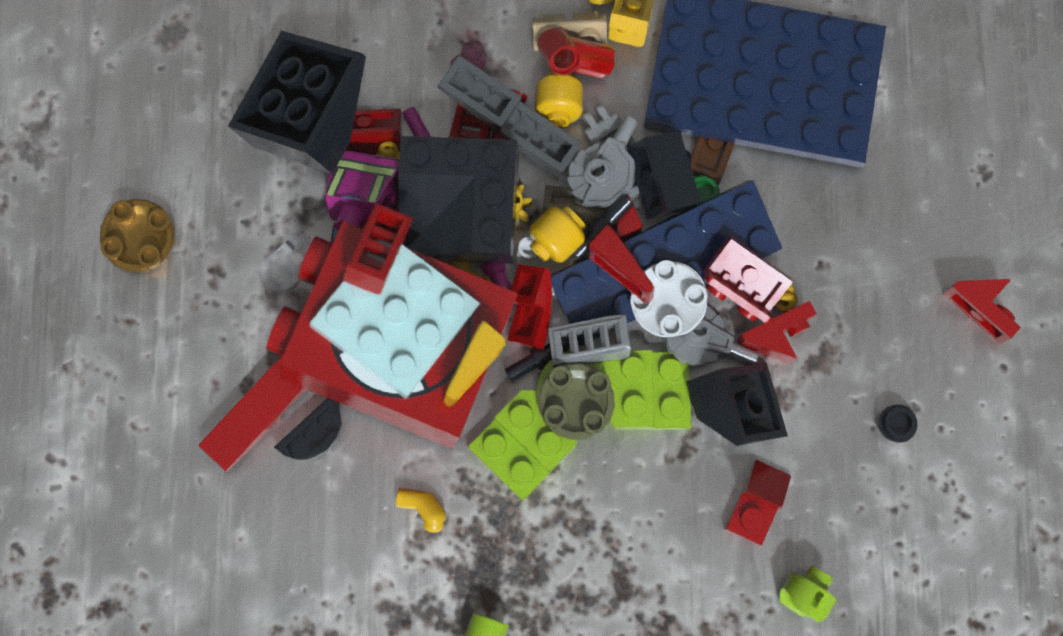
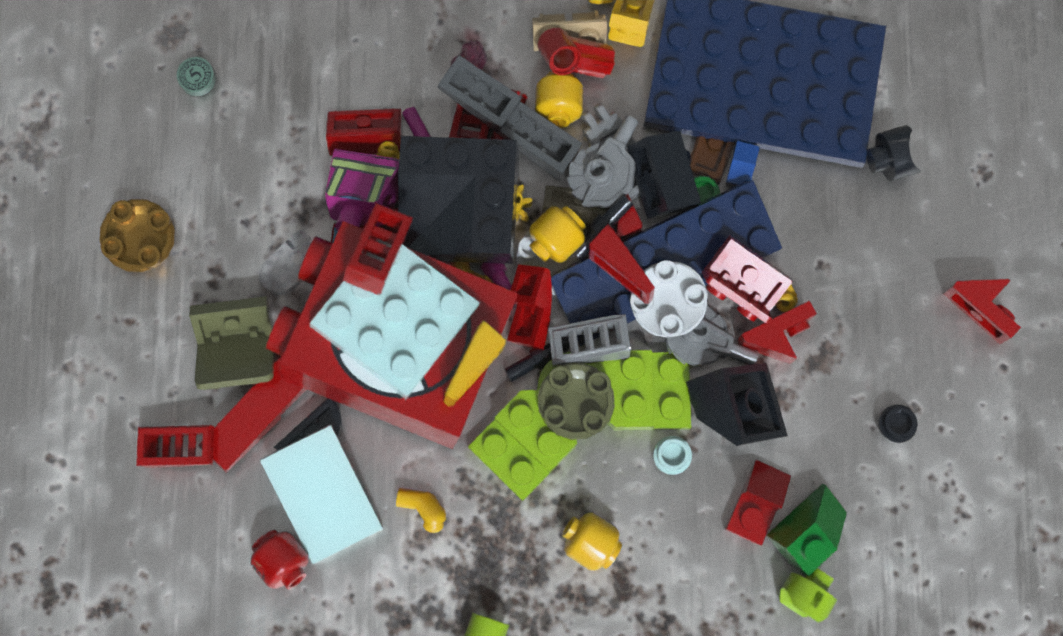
(148, 446): none -> red slope
(196, 76): none -> sand green tile
(232, 343): none -> olive bracket
(279, 559): none -> red head
(302, 102): black slope -> none
(321, 493): none -> light aqua tile
(591, 541): none -> yellow head
(672, 455): none -> light aqua plate
(742, 163): none -> blue piece
(810, 531): none -> green slope
(892, 154): none -> black piece

